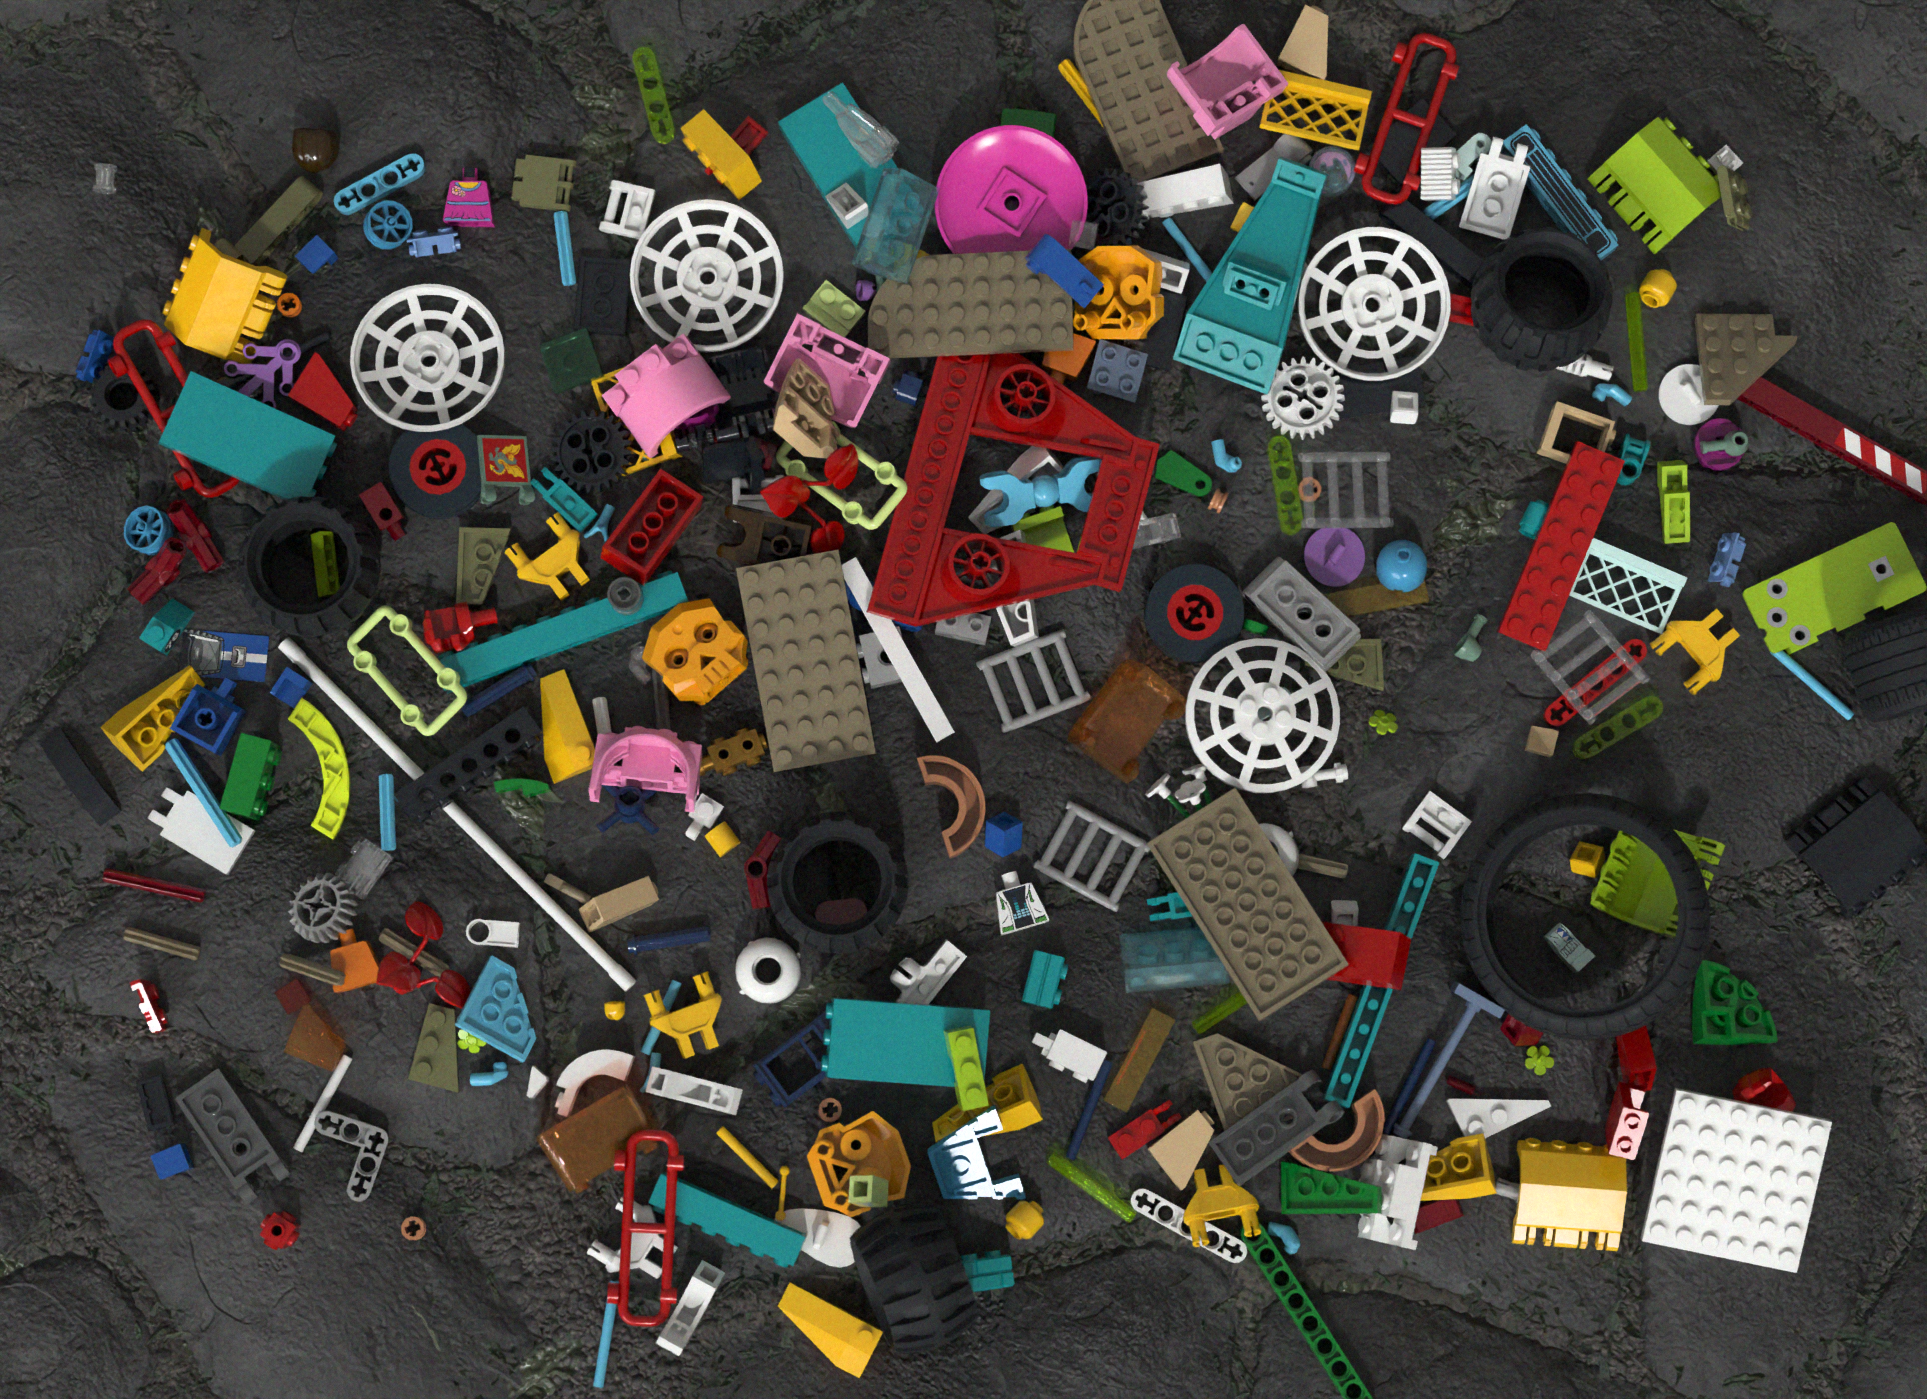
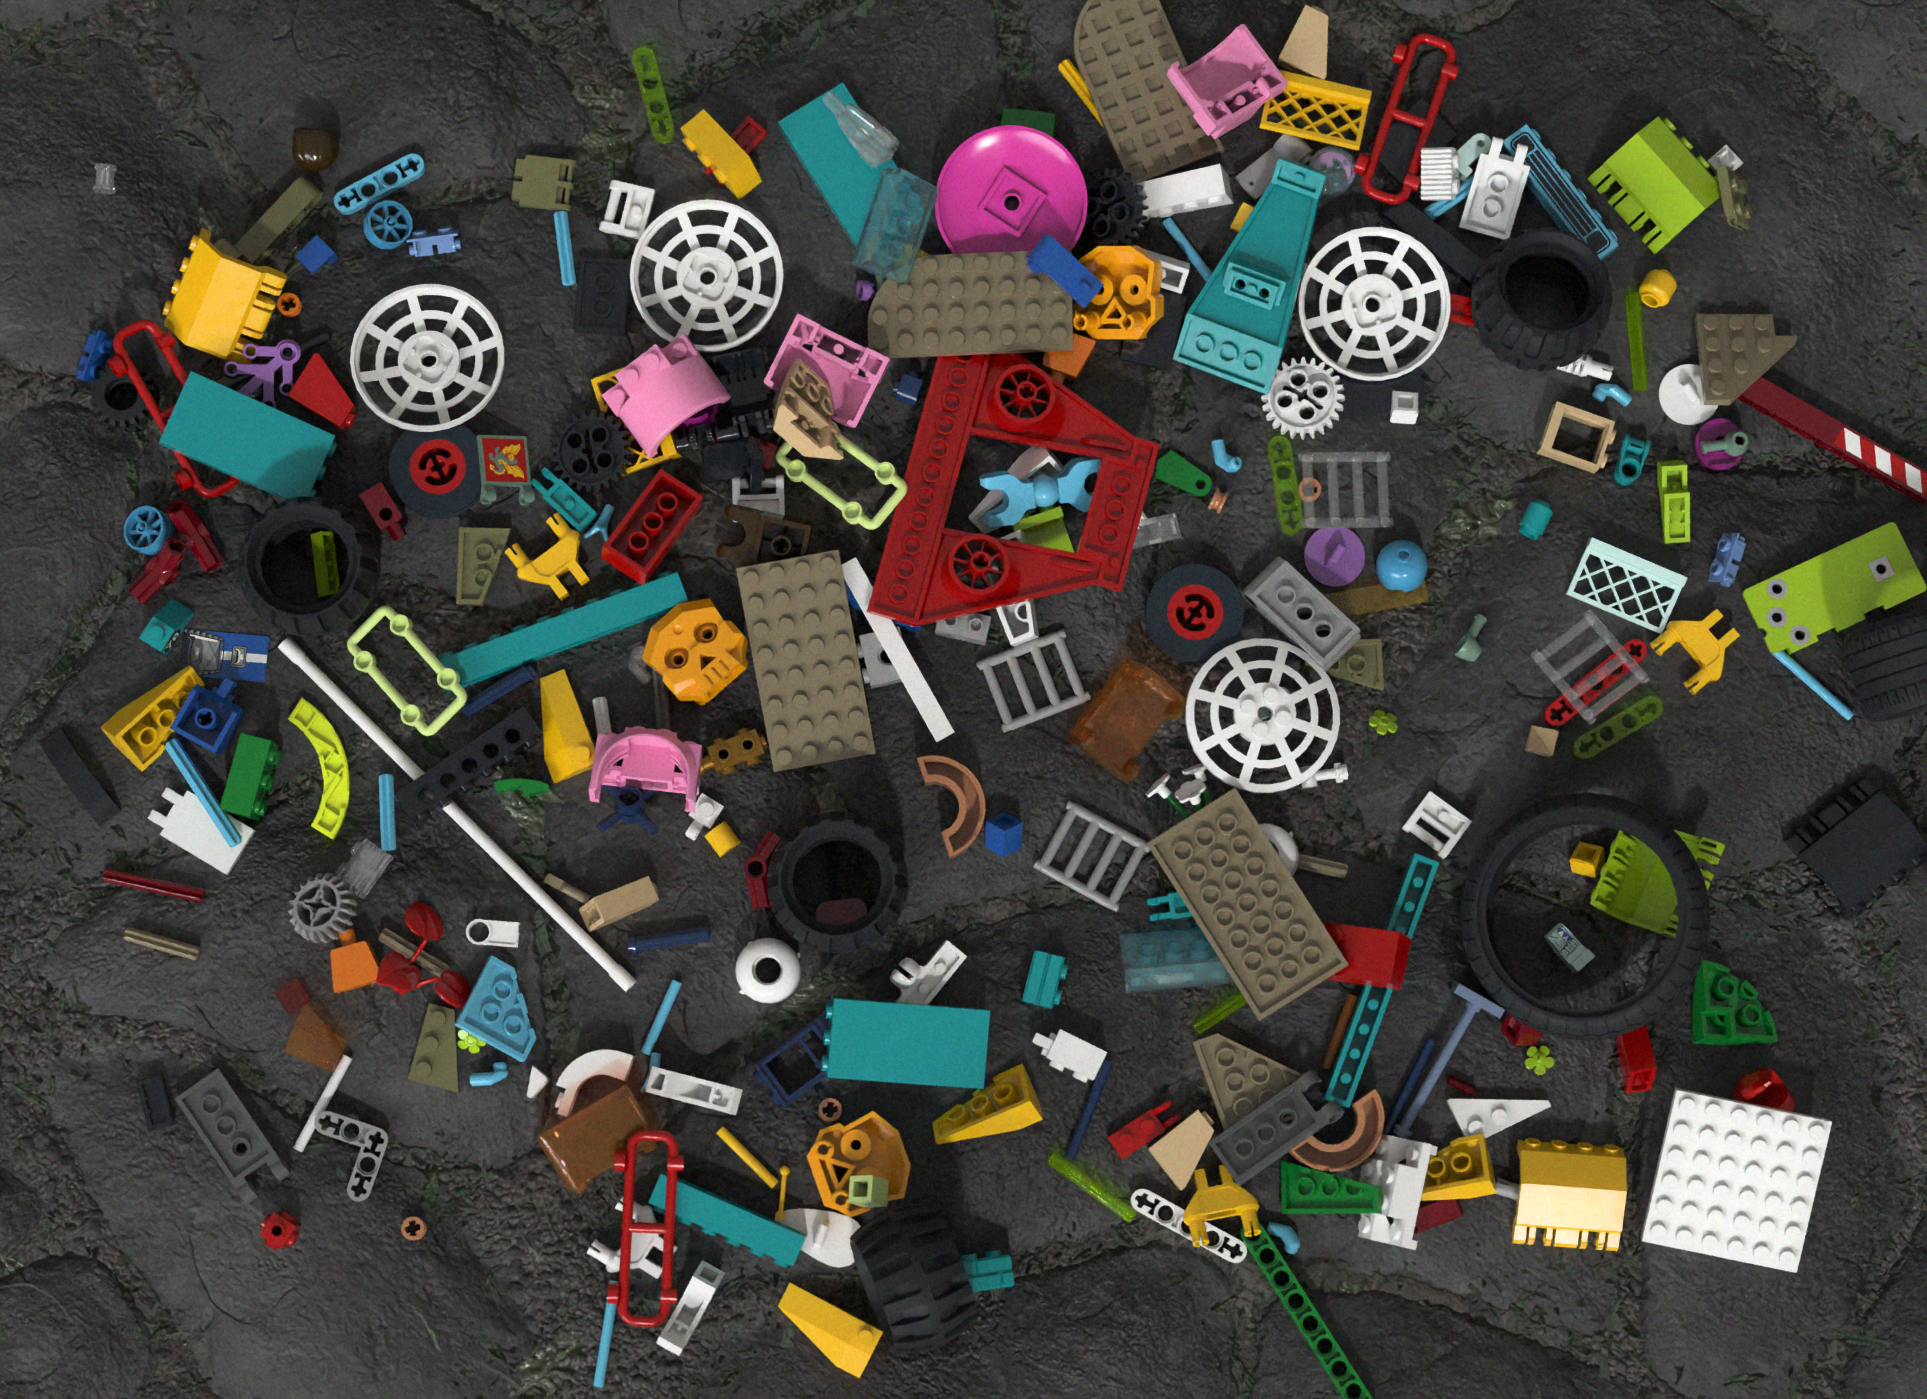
(148, 994): red wing -> none
(172, 1161): blue panel -> none
(290, 687): blue panel -> none
(312, 969): dark tan axle -> none
(454, 626): red piece -> none
(469, 202): dark pink torso -> none
(571, 360): clear green plate -> none
(614, 1009): yellow hinge -> none
(625, 596): dark grey wheel -> none
(688, 1019): yellow connector -> none
(790, 491): red plant -> none
(834, 309): yellowish green plate -> none
(847, 205): white slope -> none
(962, 1166): wing -> none
(967, 1068): lime arch -> none
(1018, 905): torso -> none
(1024, 1220): yellow head -> none
(1083, 234): clear slope -> none
(1116, 371): sand blue hinge -> none
(1139, 1060): clear yellow tile -> none
(1255, 627): green tile -> none
(1344, 912): white slope -> none
(1560, 546): red plate -> none
(1626, 1121): panel -> none

